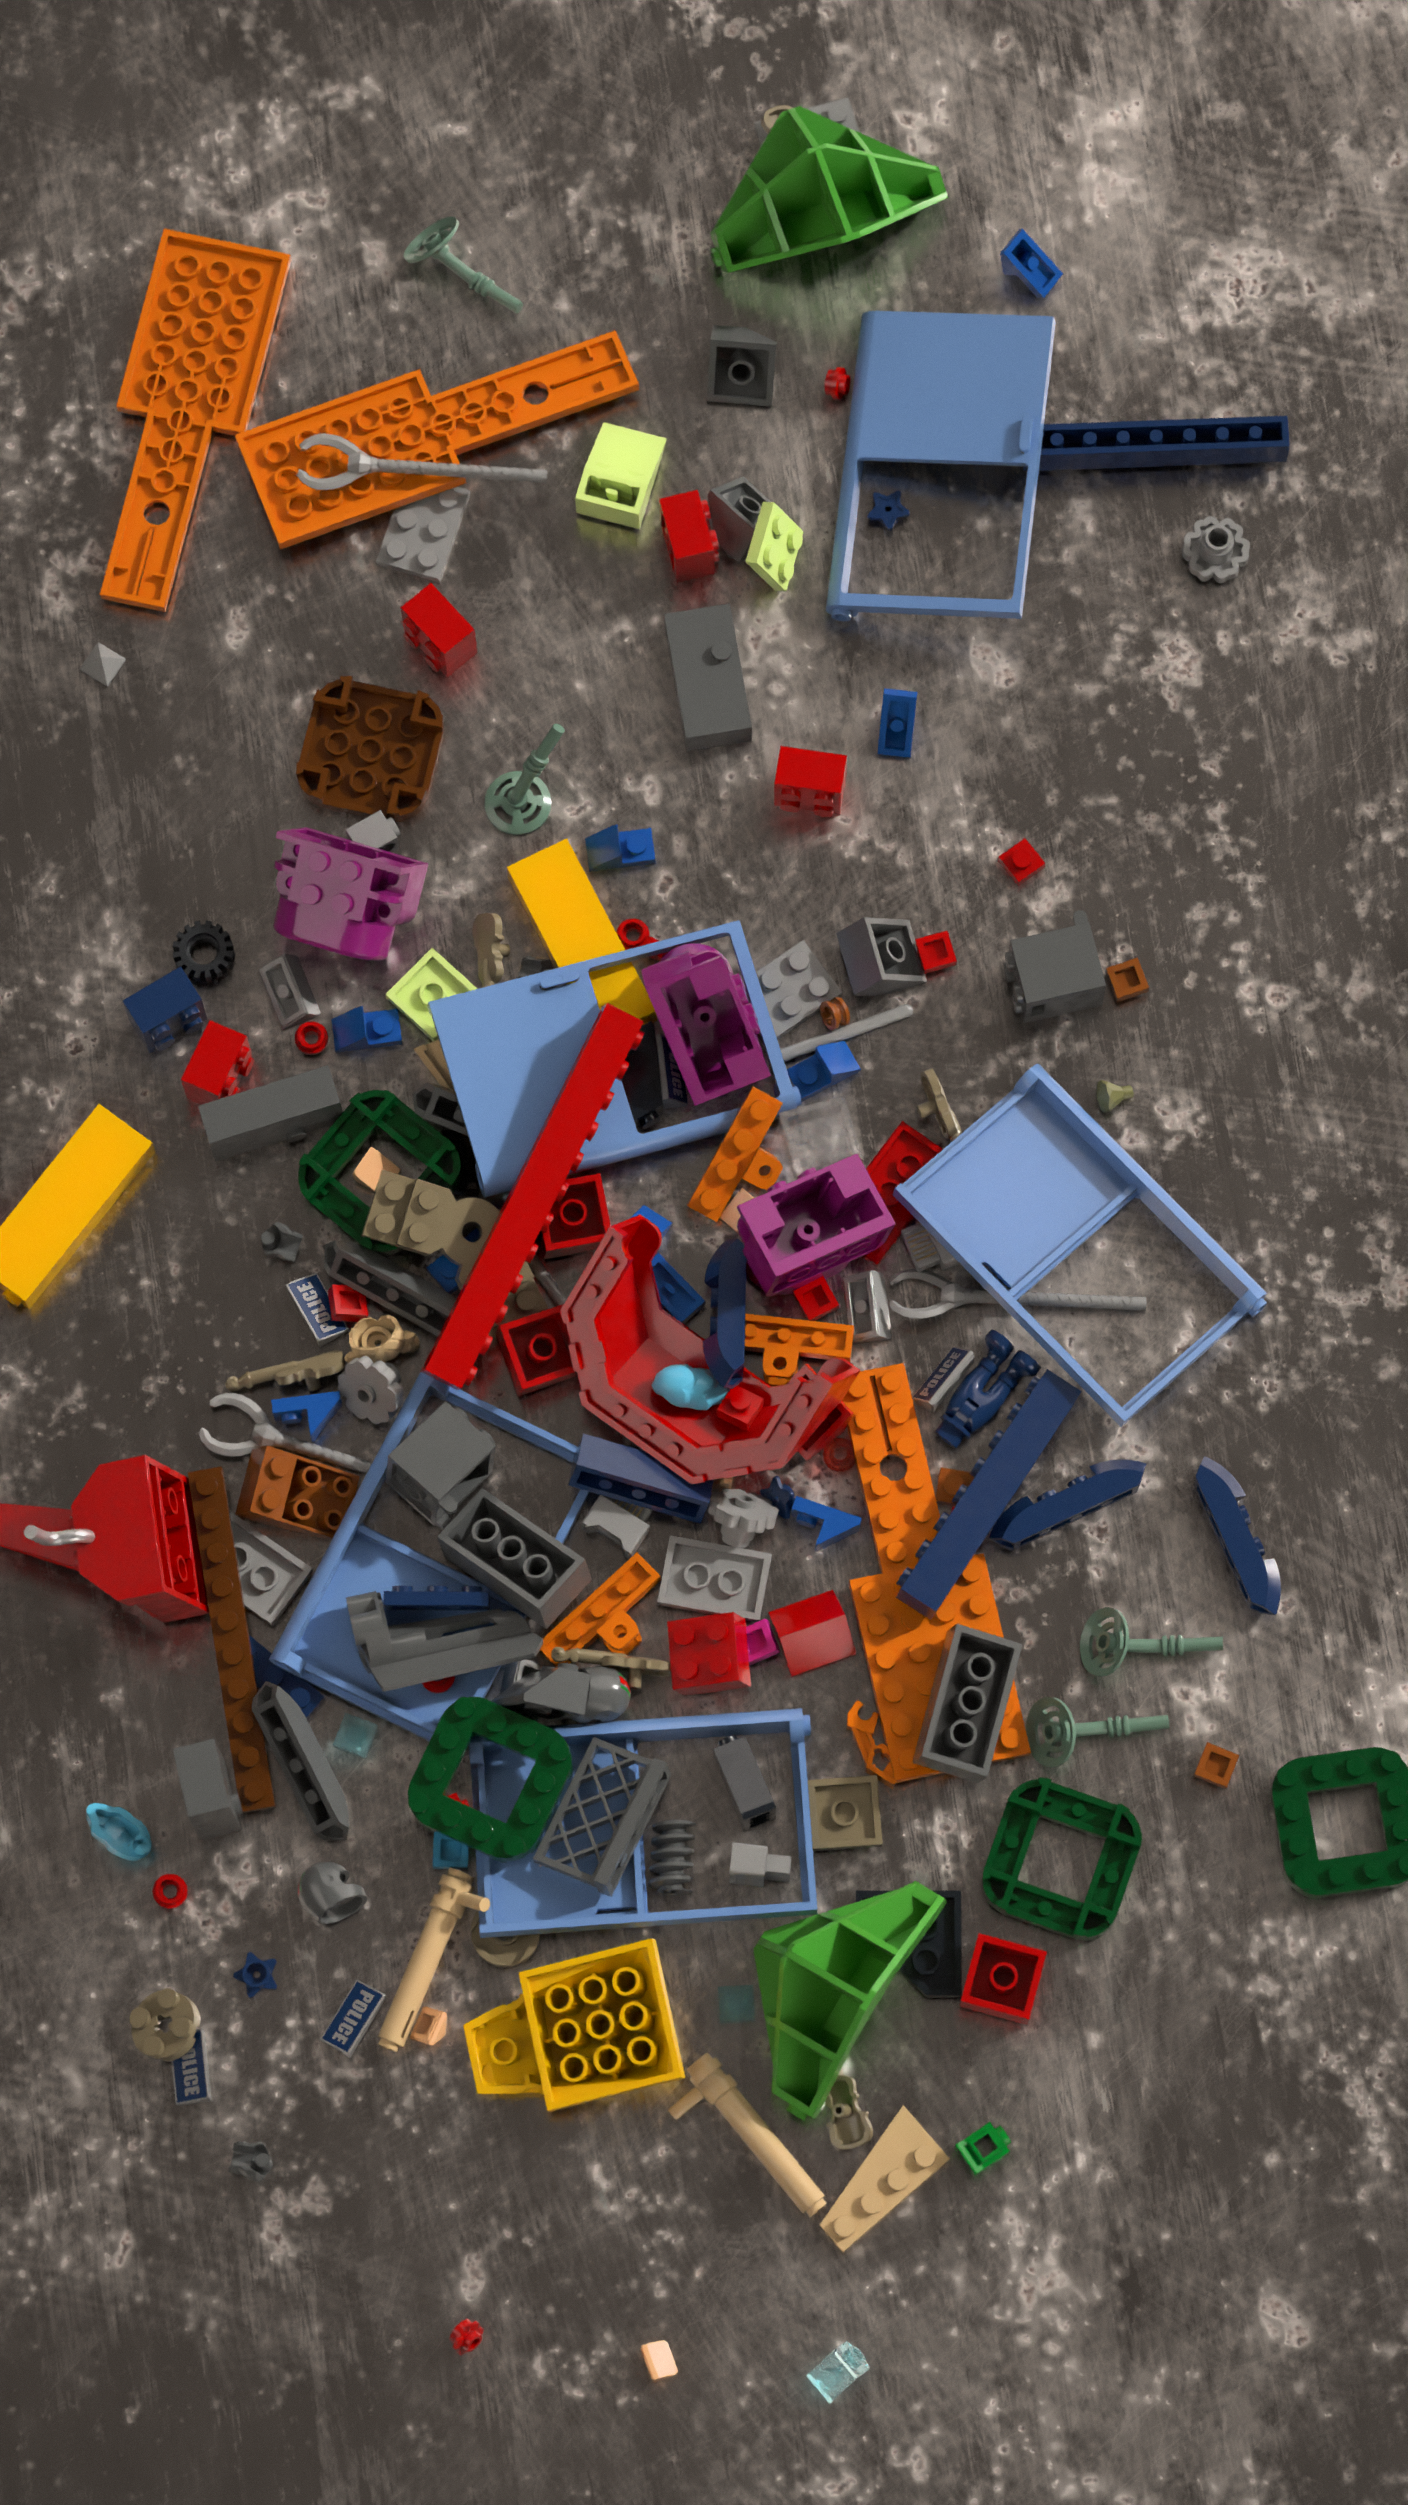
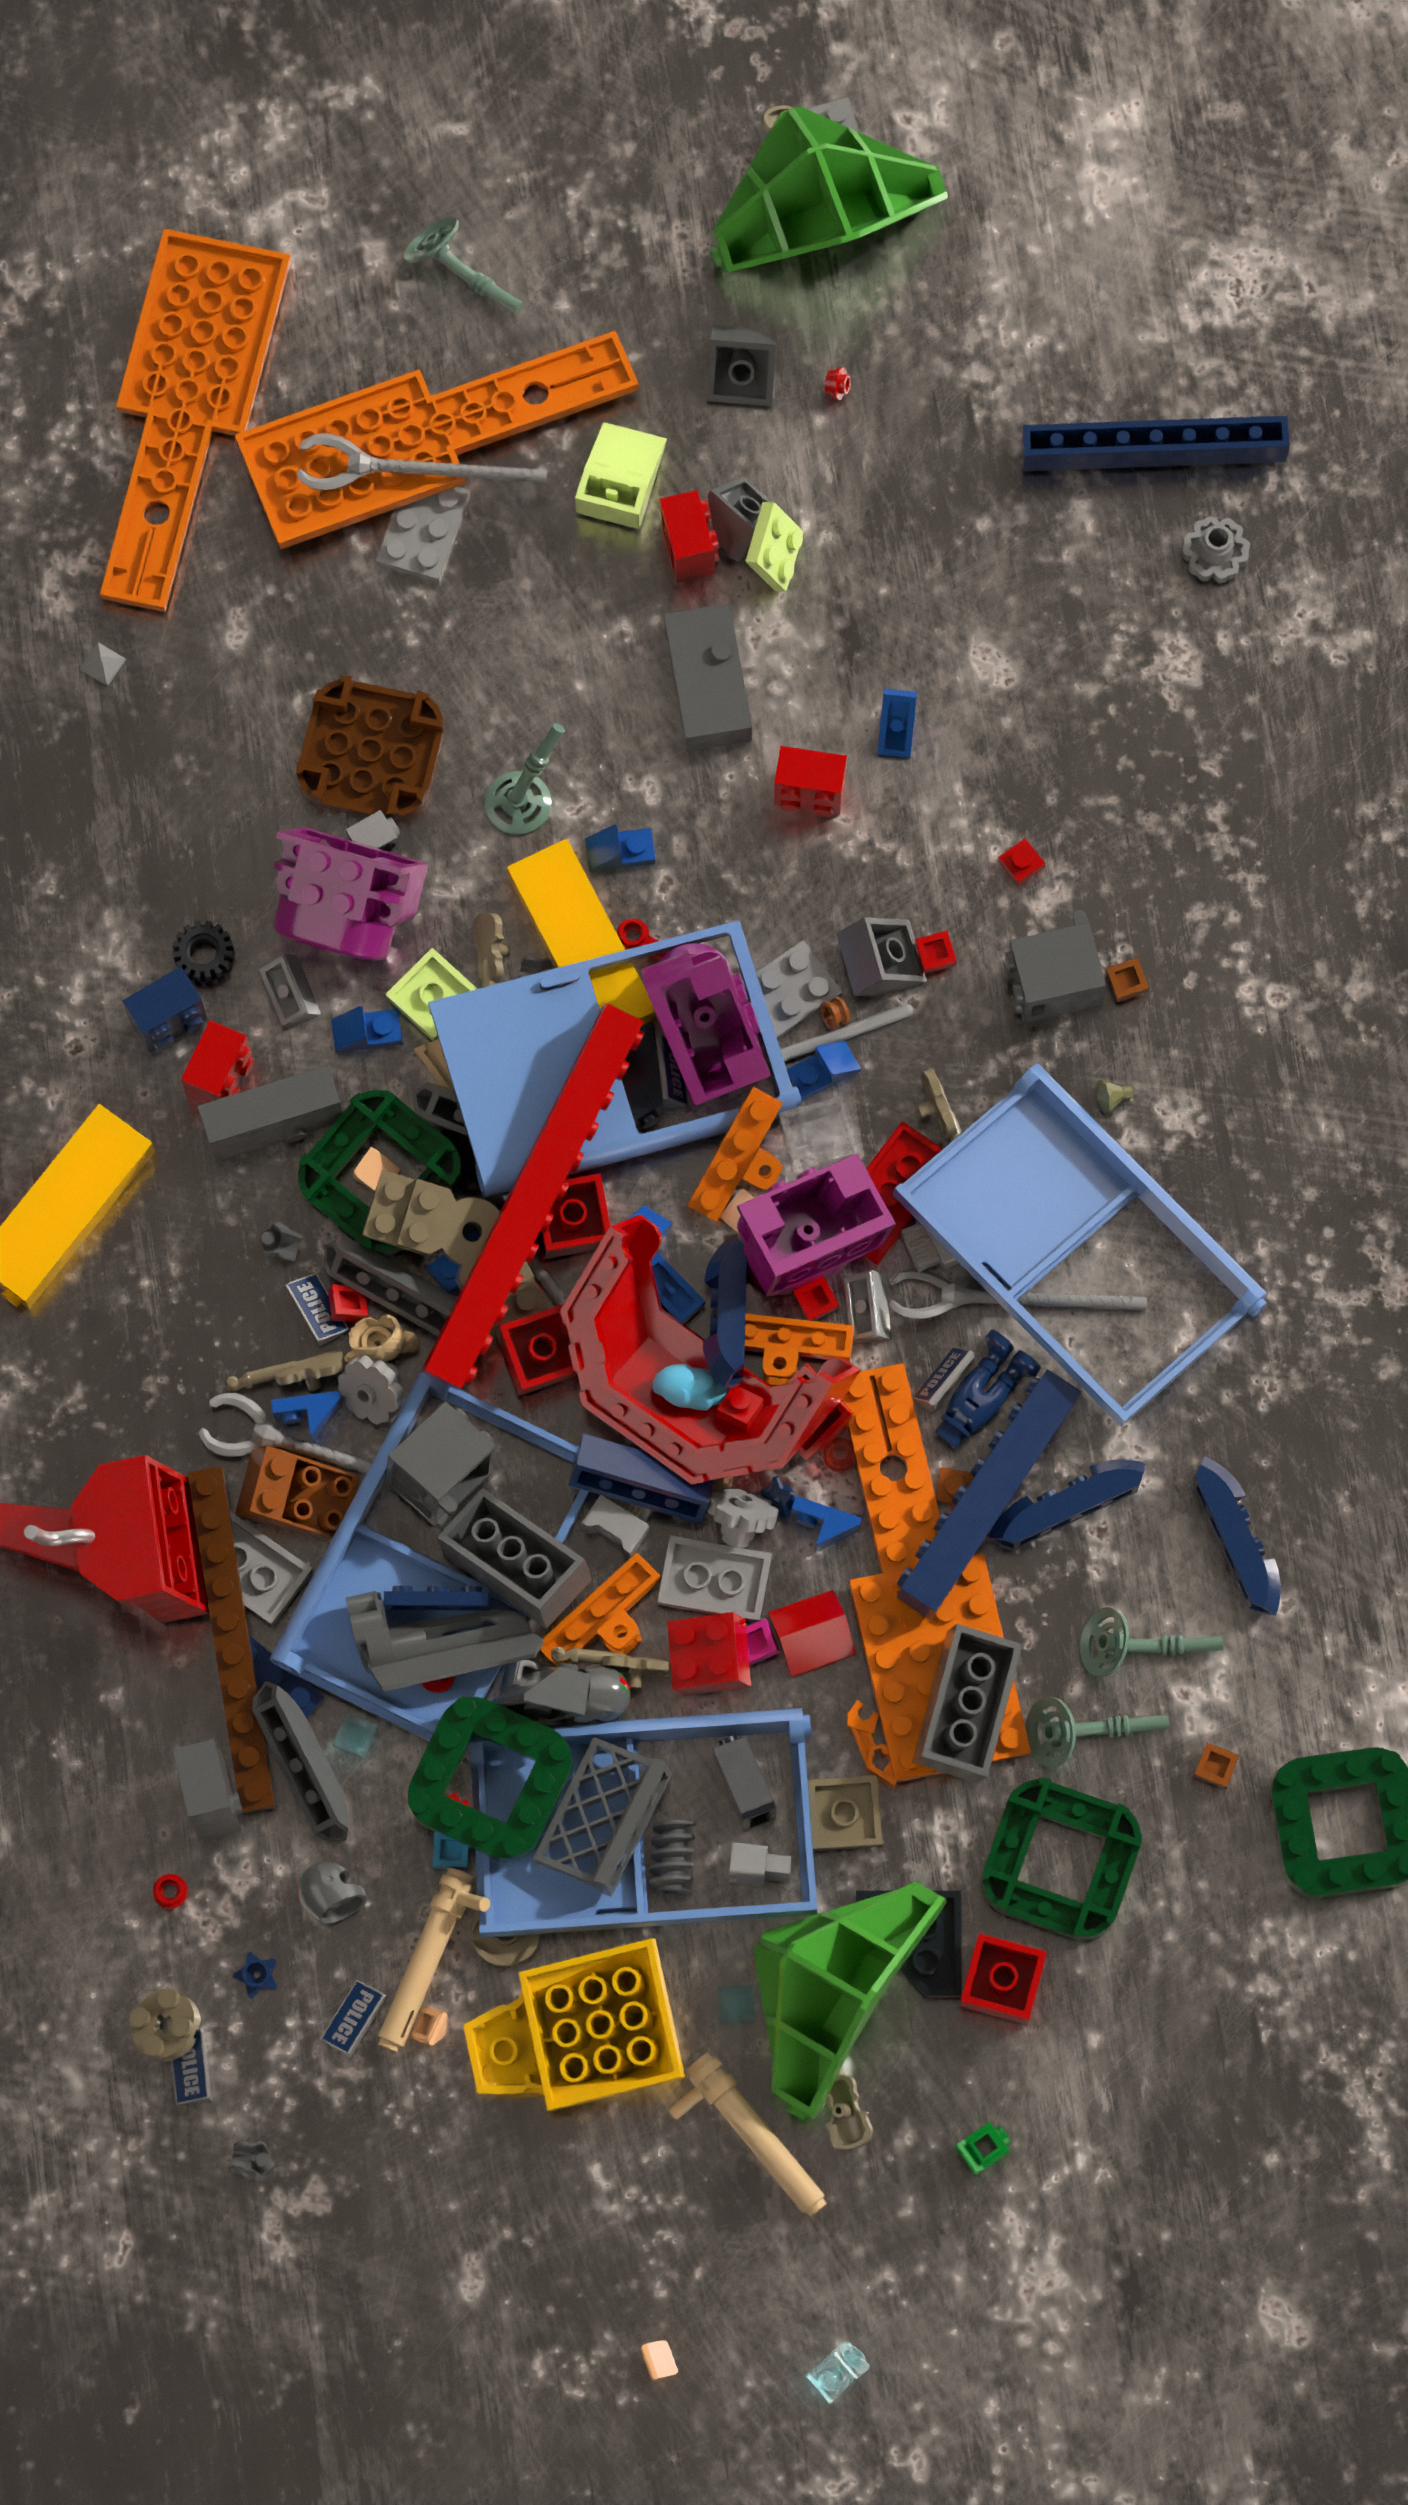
(119, 1831): medium azure arm -> none
(307, 1029): red plate -> none
(438, 630): red brick -> none
(466, 2336): red plate -> none
(888, 518): dark blue plate -> none
(889, 2174): tan wing -> none
(945, 395): medium blue door -> none
(1027, 261): blue slope -> none

